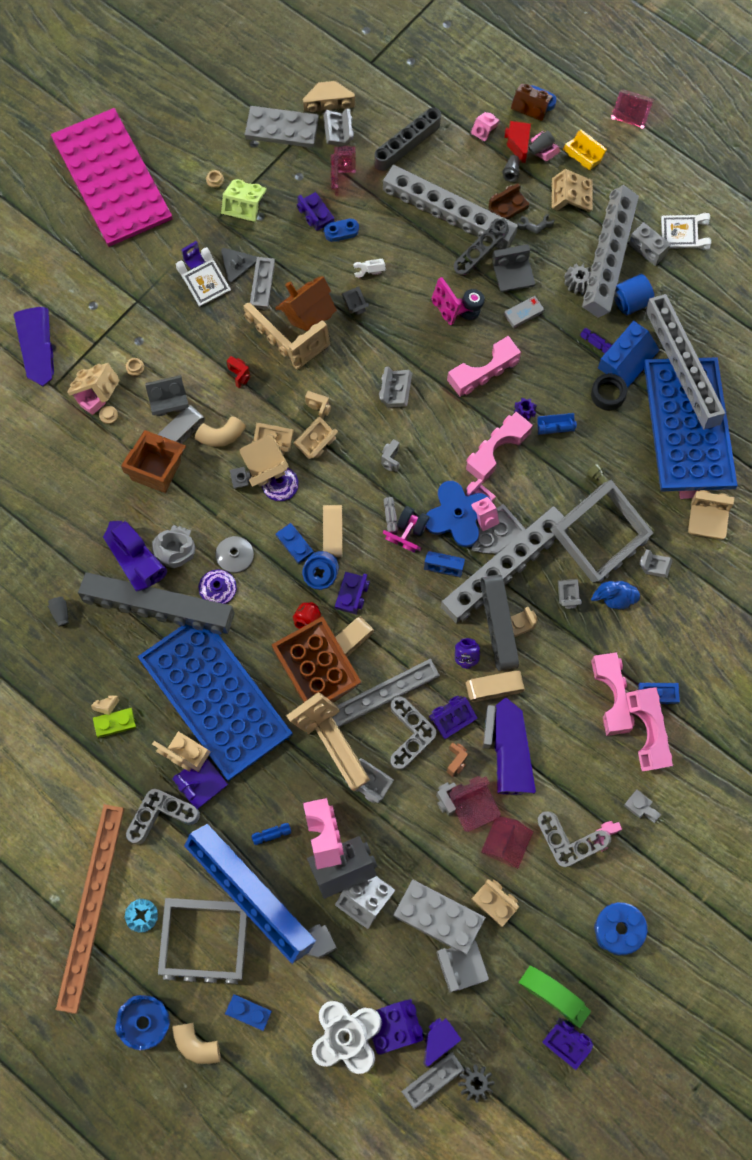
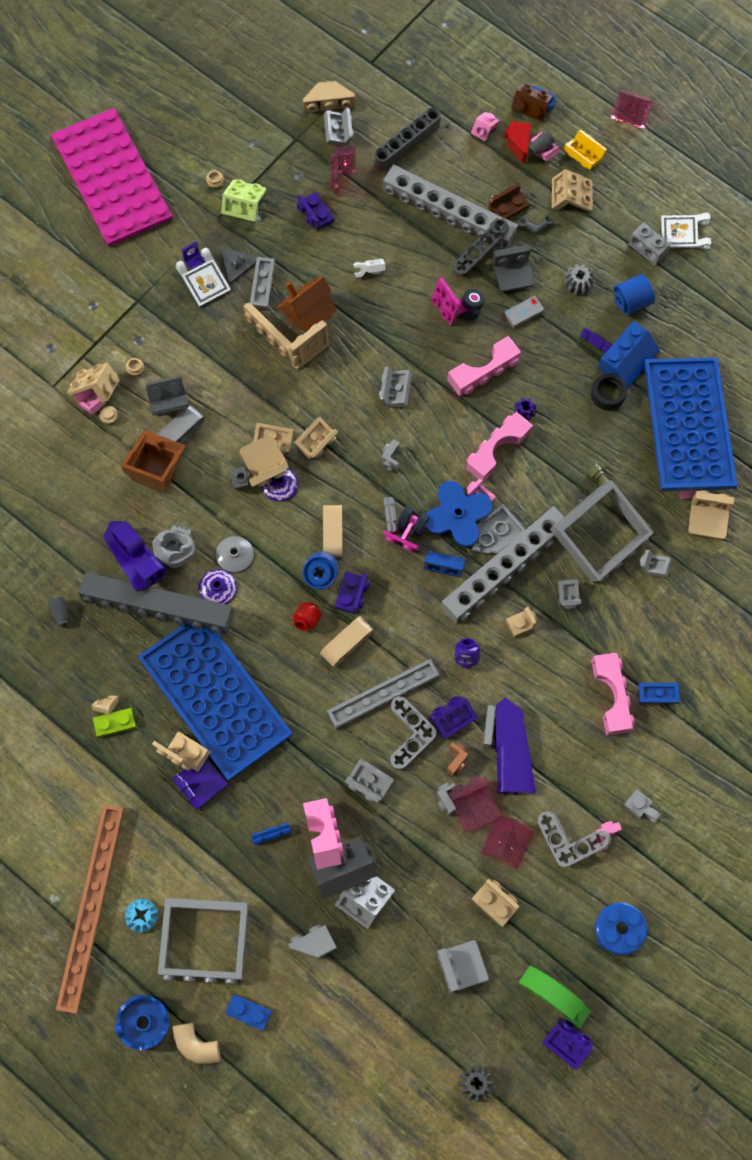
(35, 343): dark purple panel -> none
(159, 806): light grey beam -> none
(221, 436): tan cylinder -> none
(240, 369): red bracket -> none
(250, 893): brick -> none
(281, 126): light grey plate -> none
(294, 543): blue plate -> none
(316, 662): dark orange slope -> none
(317, 402): tan bracket -> none
(318, 715): tan bracket -> none
(333, 1046): white plant -> none
(342, 230): blue plate -> none
(355, 301): dark grey bracket -> none
(398, 1027): dark purple bracket -> none
(432, 1080): light grey tile -> none
(439, 917): light grey plate -> none
(439, 1040): dark purple slope -> none
(486, 513): bright pink bracket -> none
(495, 686): tan beam -> none
(499, 622): dark grey beam -> none
(511, 170): dark grey cone -> none
(556, 423): blue hinge -> none
(610, 251): light grey brick -> none
(617, 594): blue hair -> none
(656, 749): bright pink arch -> none
(685, 362): light grey brick -> none

